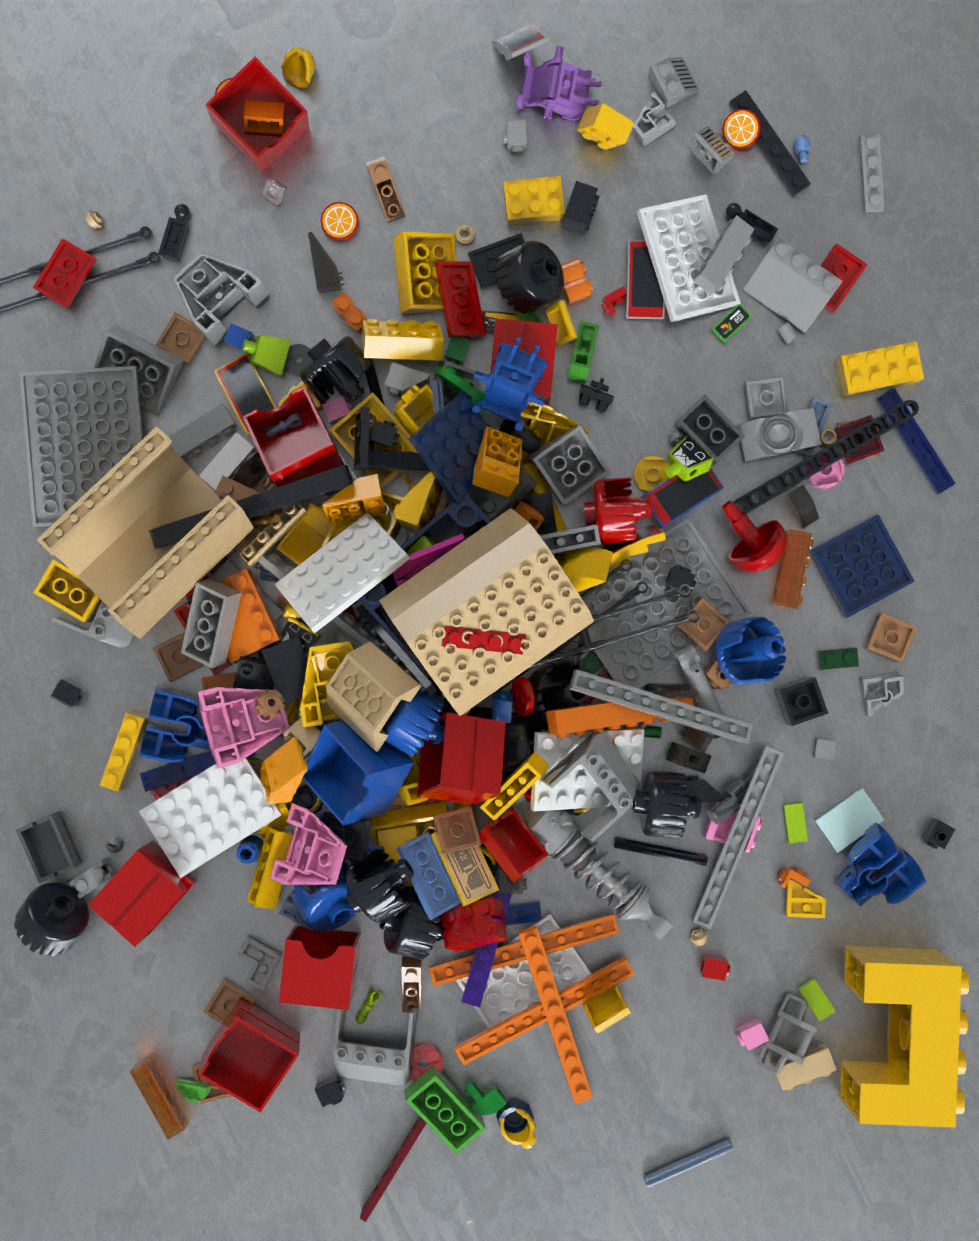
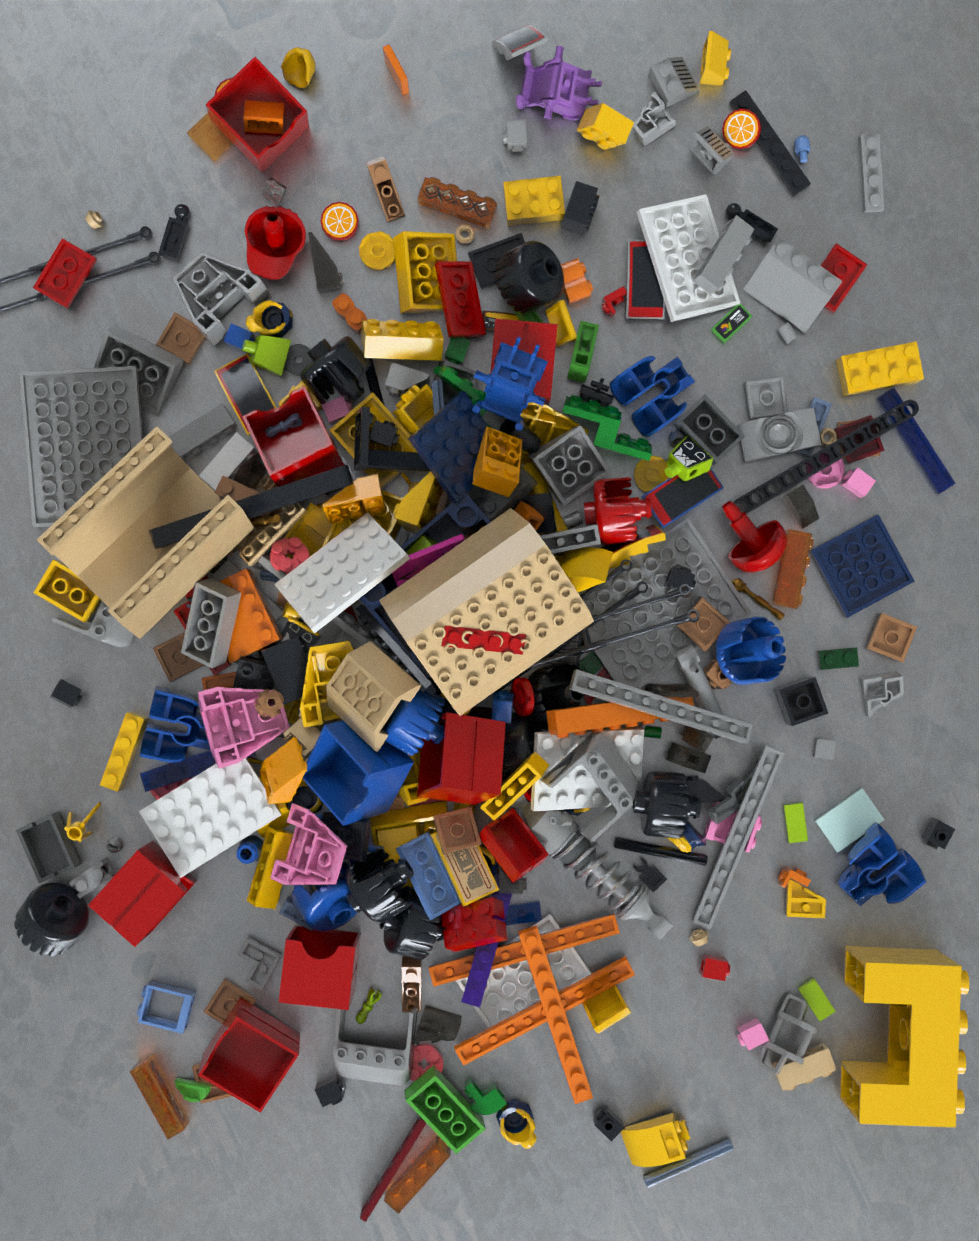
(77, 829): none -> yellow plant
(160, 1022): none -> medium blue window
(209, 138): none -> clear orange tile
(270, 319): none -> piece
(273, 241): none -> red piece
(288, 546): none -> coral plate
(377, 250): none -> yellow tile
(396, 69): none -> orange tile
(417, 1174): none -> clear orange brick
(437, 1025): none -> clear smoke slope
(457, 203): none -> clear orange brick
(572, 520): none -> light grey hinge
(608, 425): none -> green bracket
(608, 1123): none -> black brick
(639, 379): none -> blue piece
(651, 876): none -> black plate
(656, 1141): none -> yellow piece
(690, 839): none -> dark blue piece
(714, 60): none -> yellow slope
(740, 586): none -> pearl gold piece
(858, 482): none -> bright pink brick

